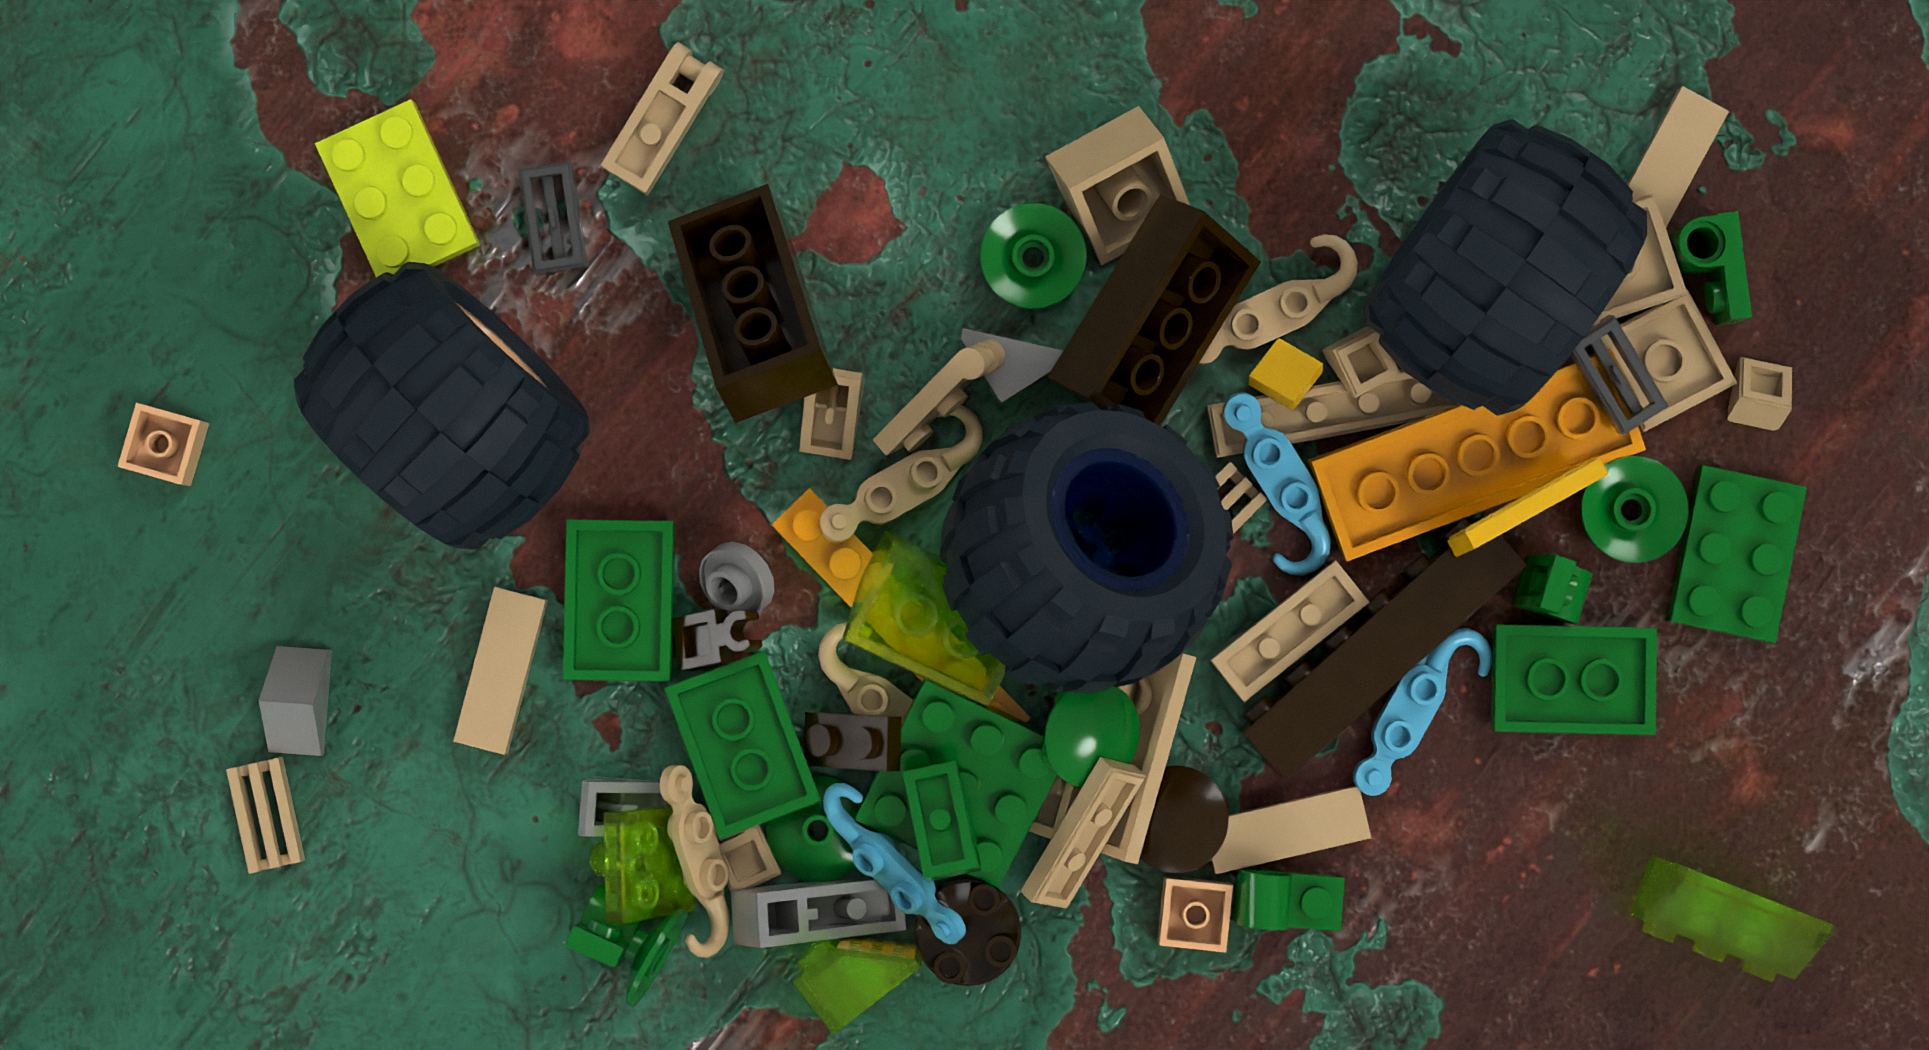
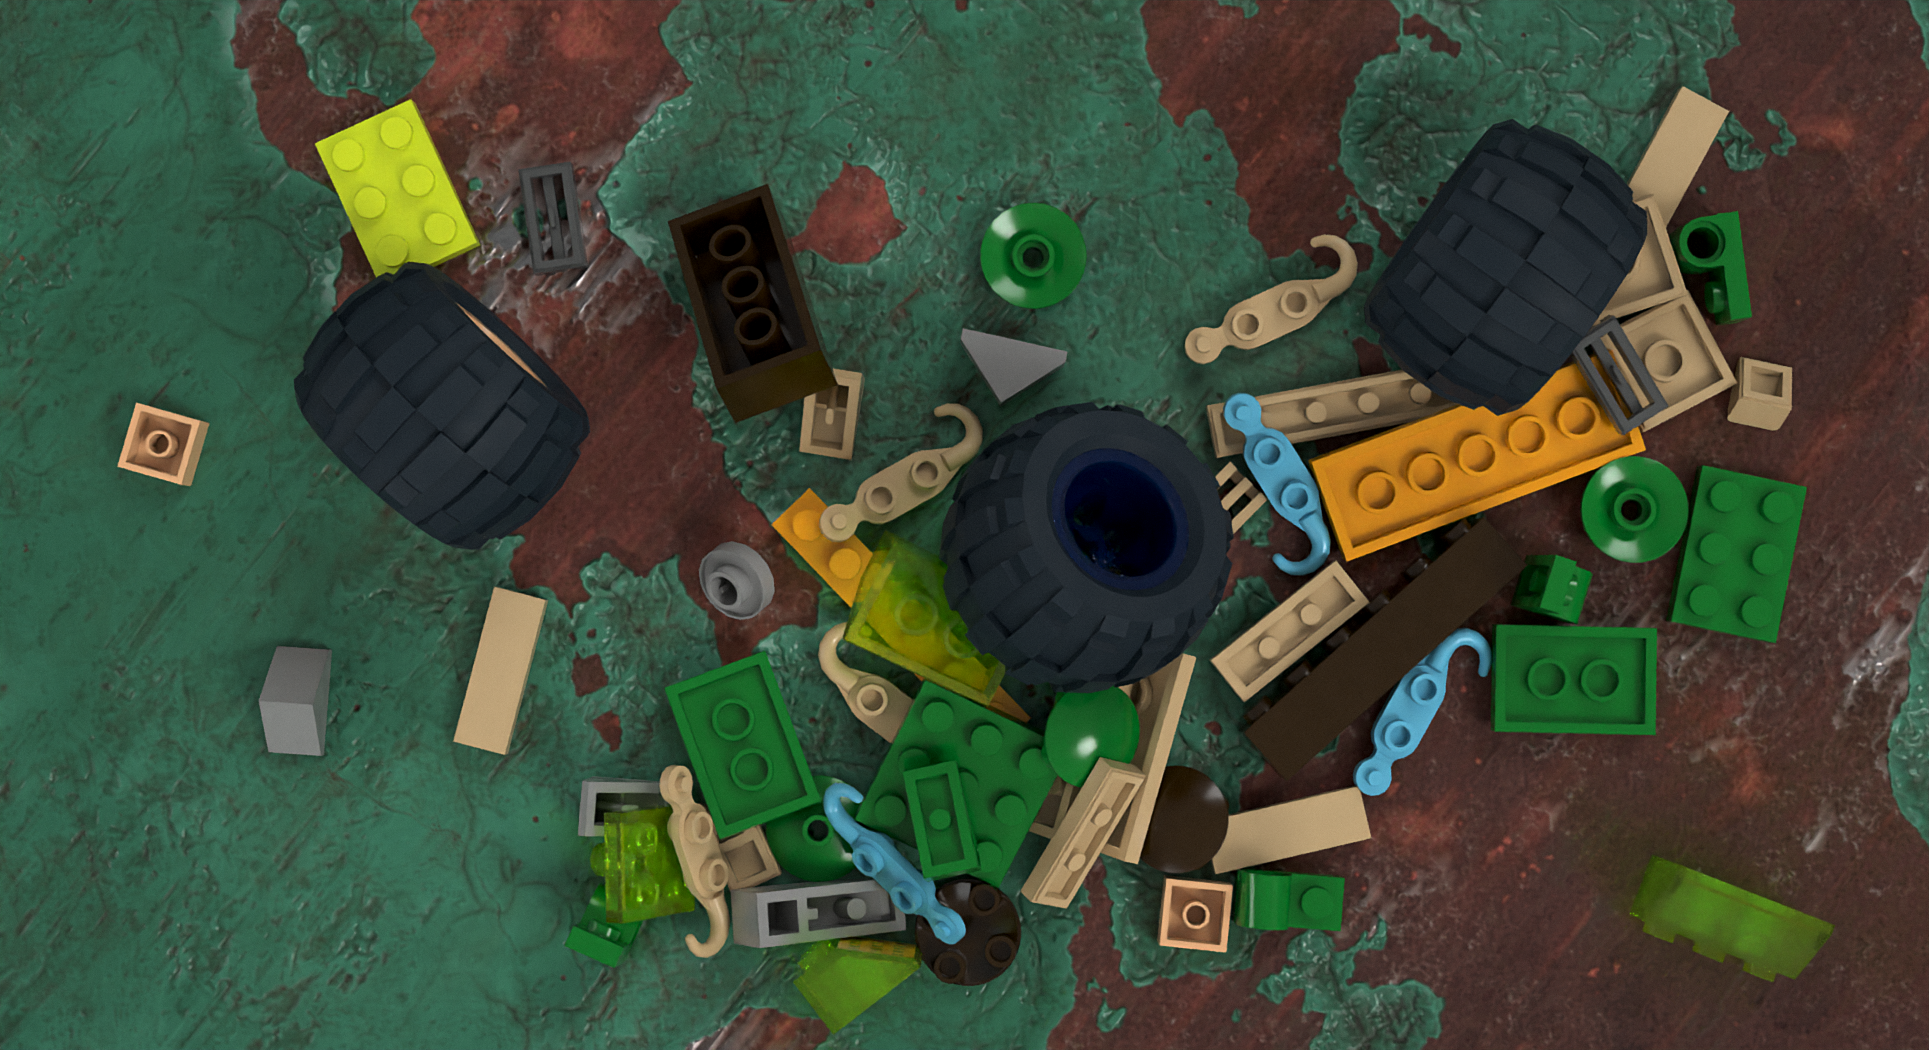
(246, 821): tan tile -> none
(619, 600): green plate -> none
(649, 954): green dish -> none
(661, 120): tan plate -> none
(710, 636): dark brown plate -> none
(852, 741): dark brown plate -> none
(939, 396): tan plate -> none
(1115, 180): tan slope -> none
(1156, 312): dark brown brick -> none
(1285, 374): yellow tile -> none
(1361, 361): tan slope -> none
(1527, 506): yellow tile -> none

